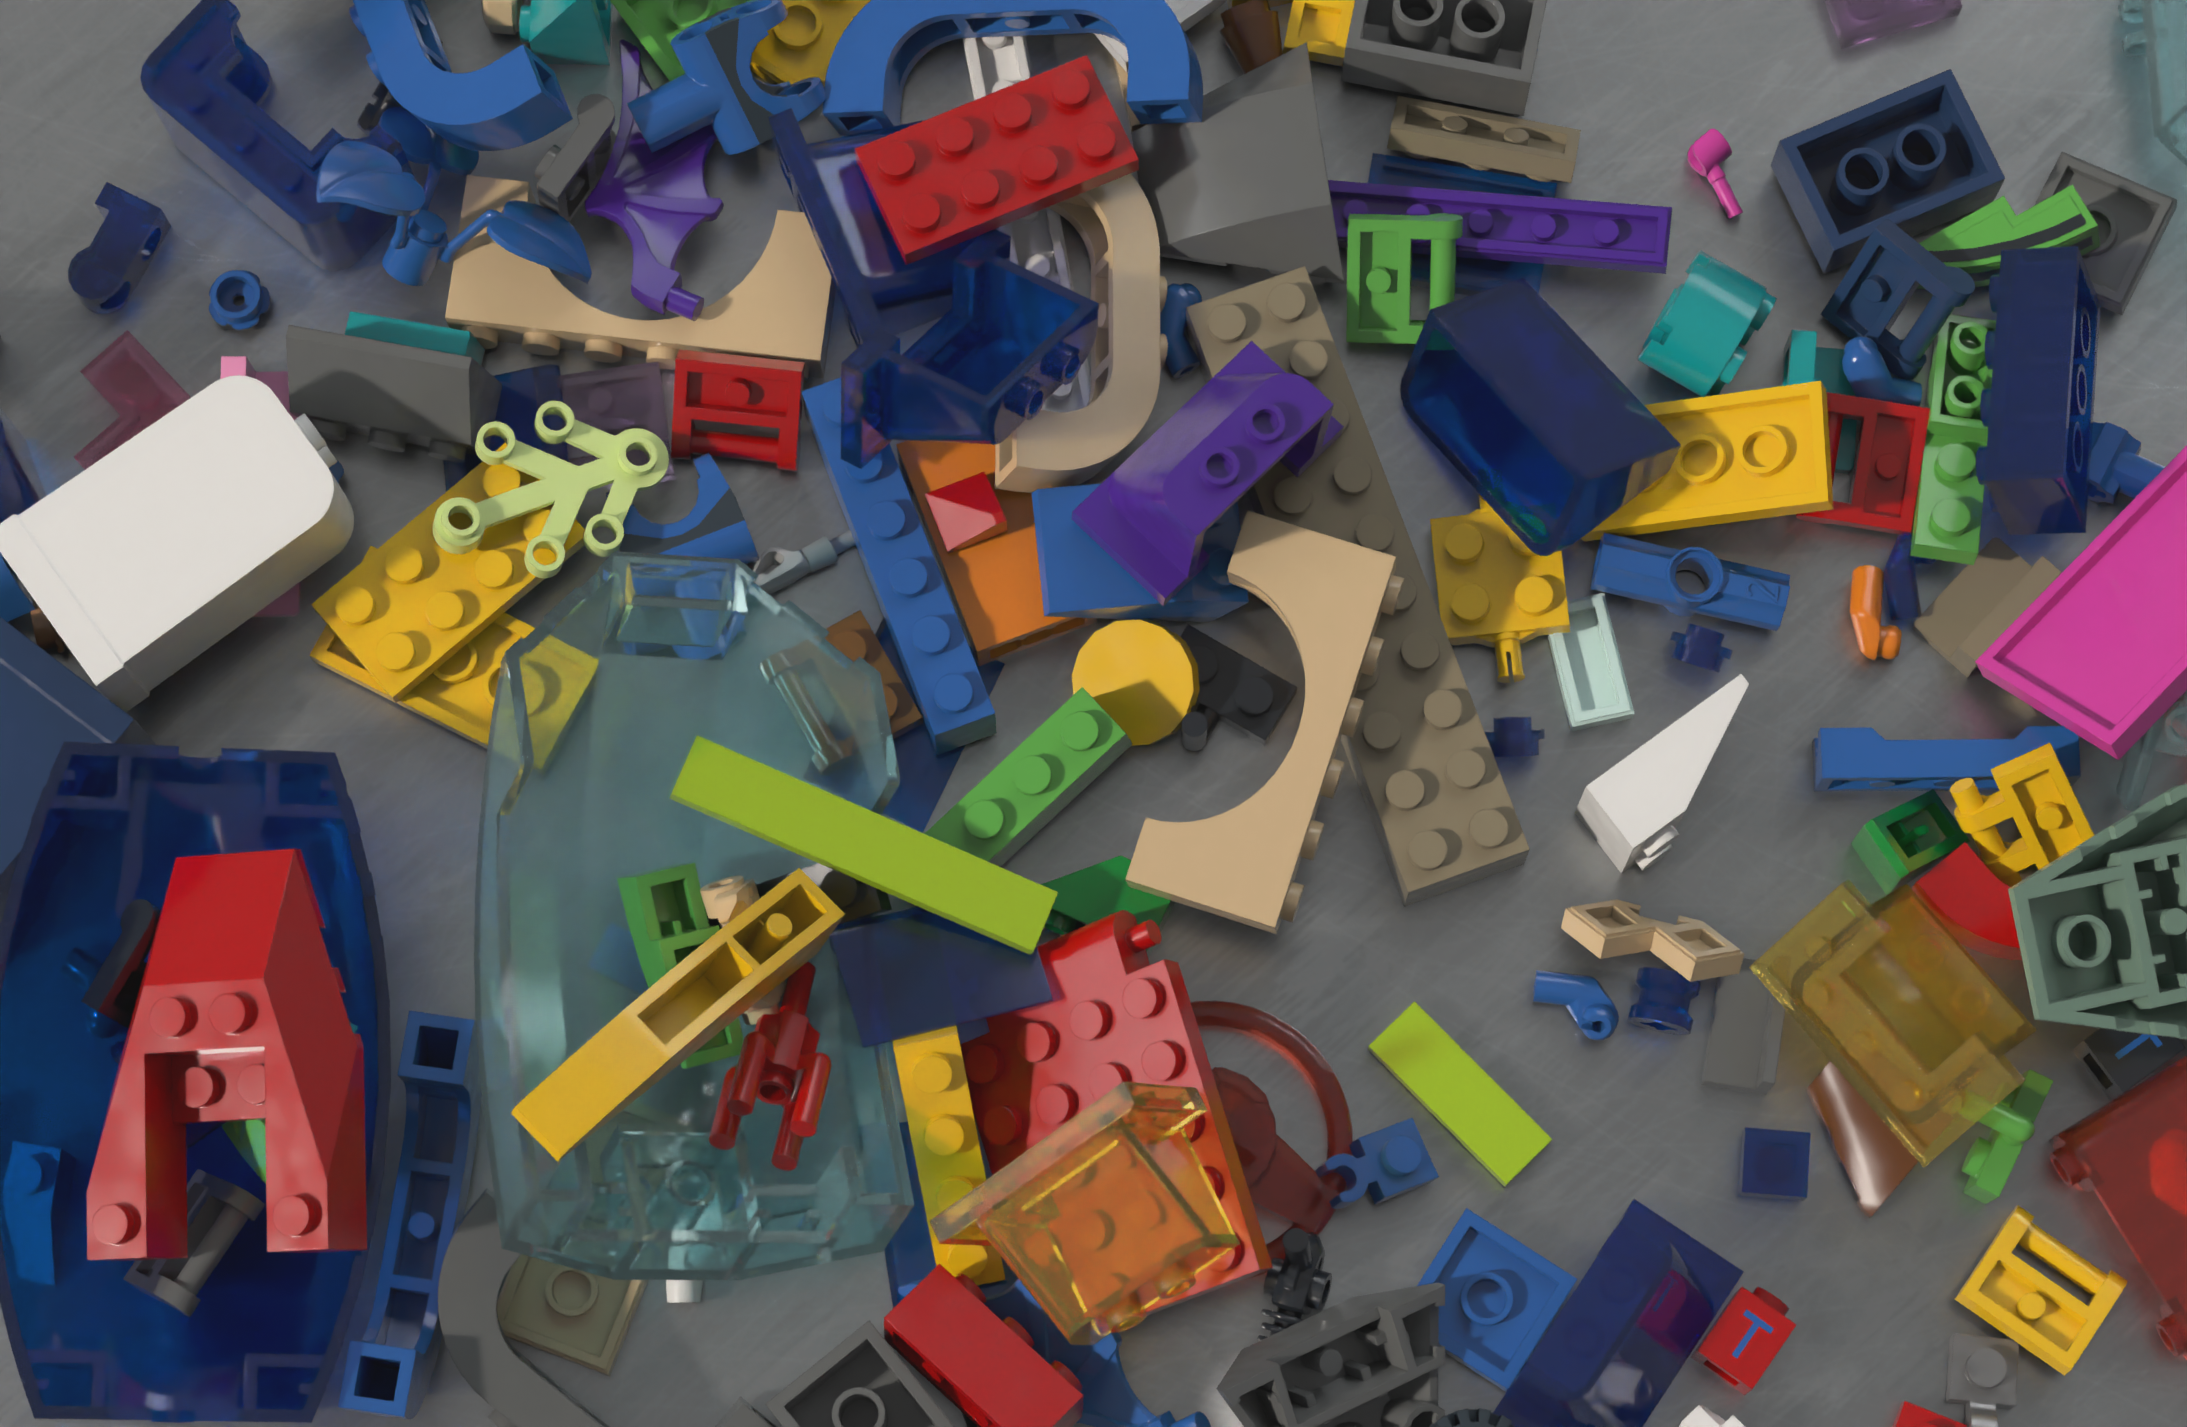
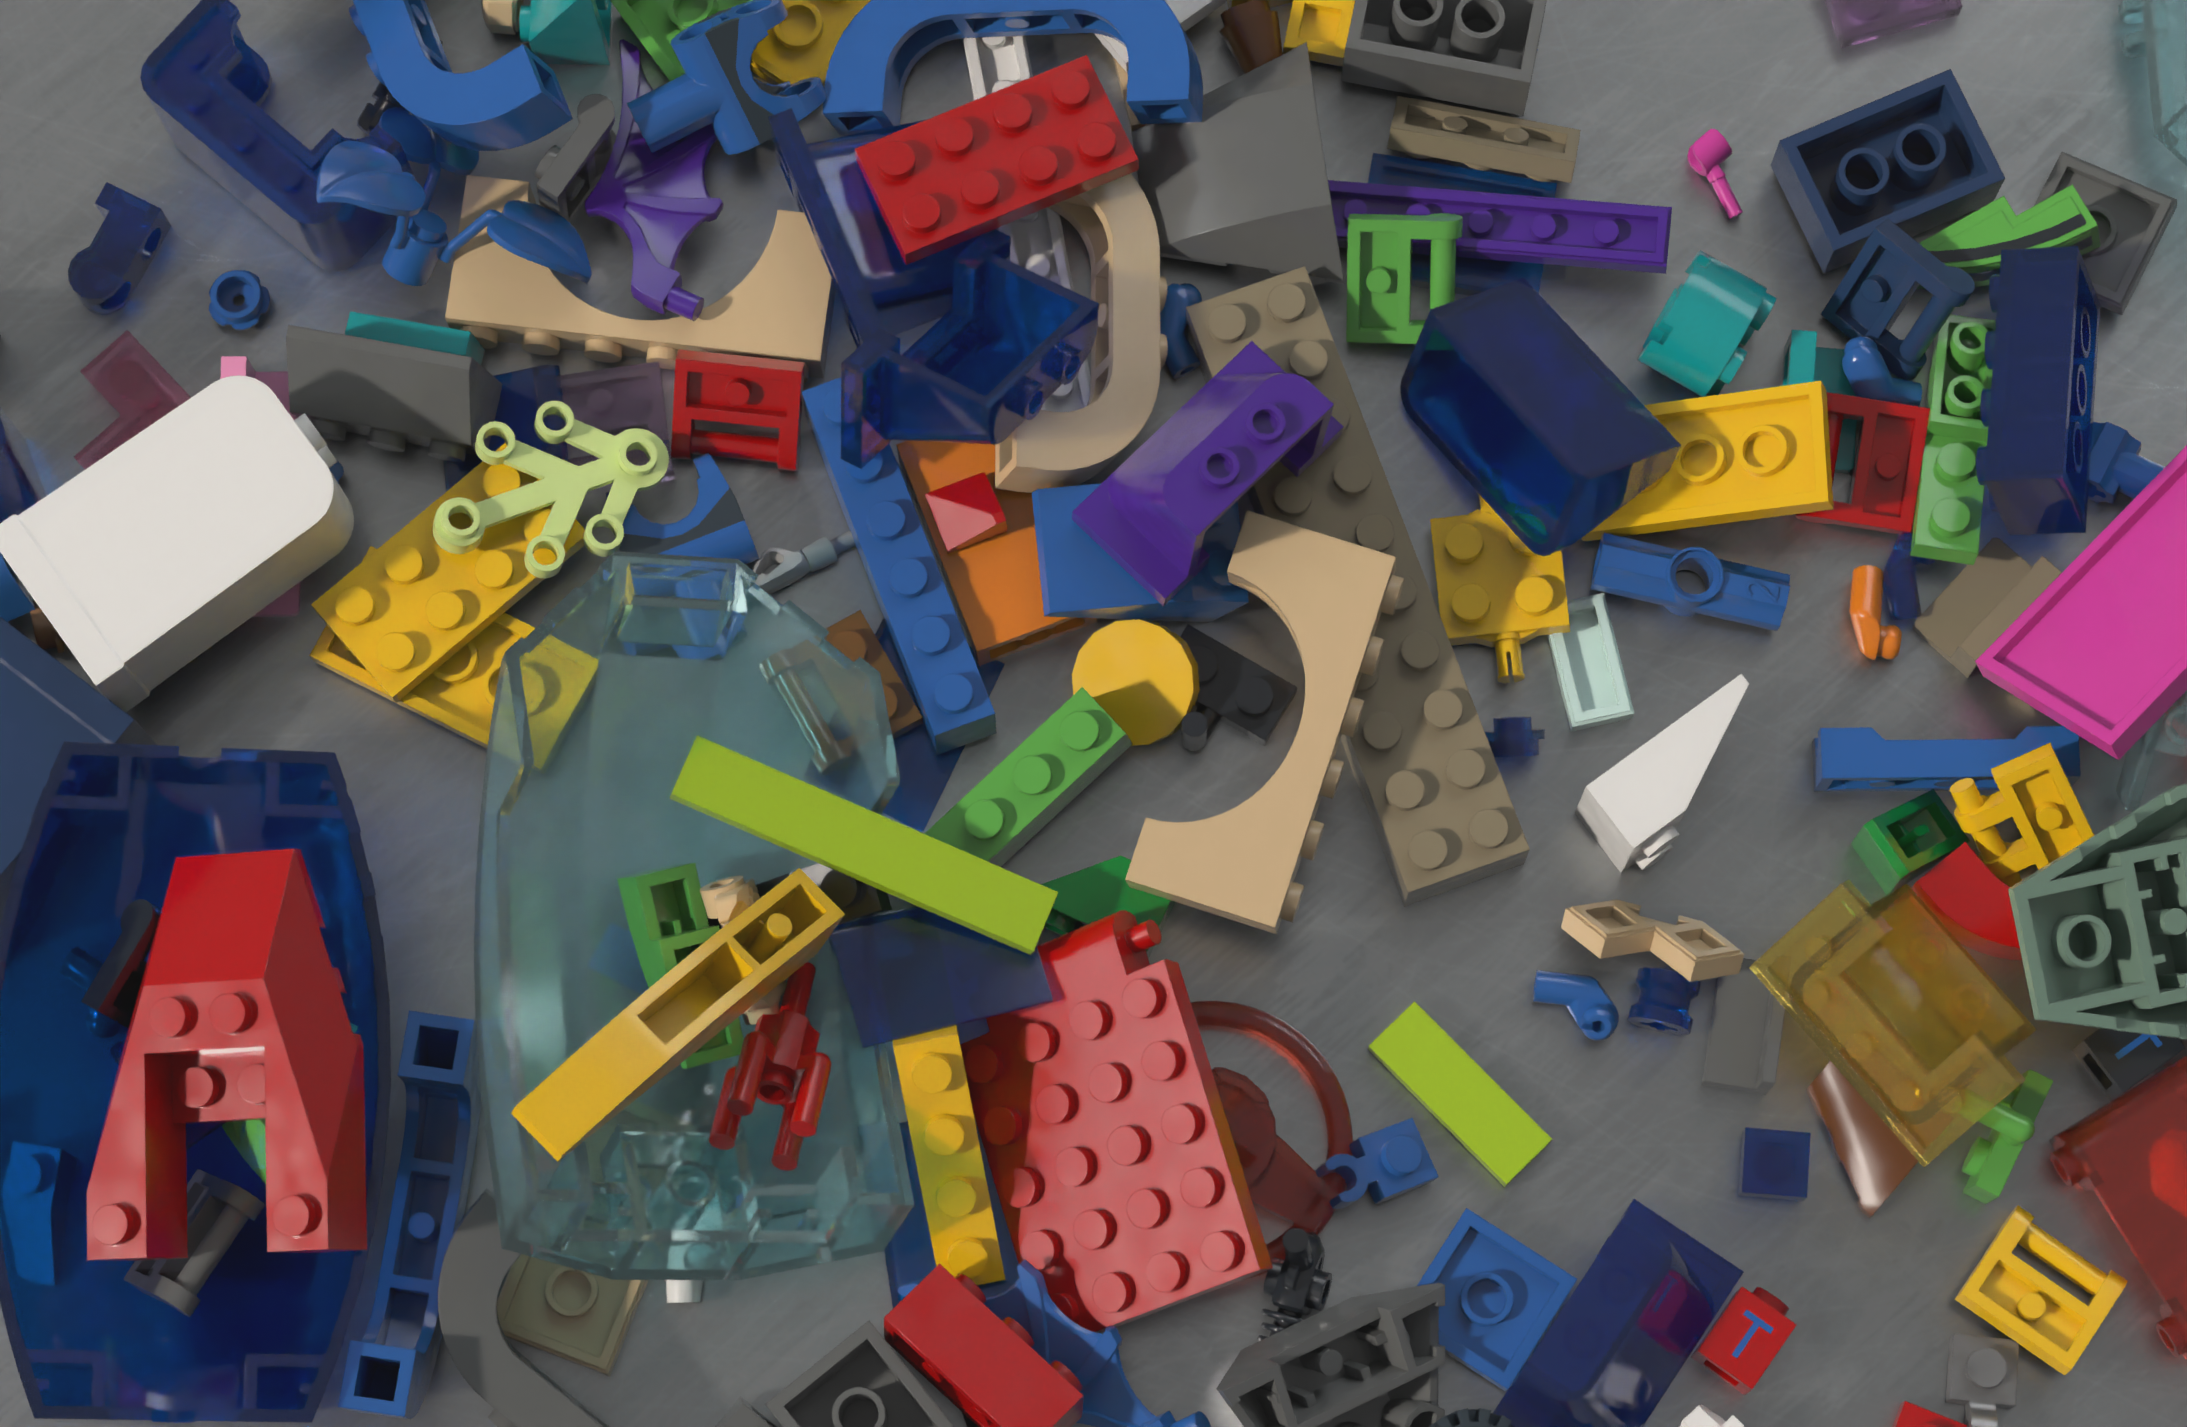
(1102, 1212): clear yellow windscreen -> none
(1700, 647): clear blue plate -> none

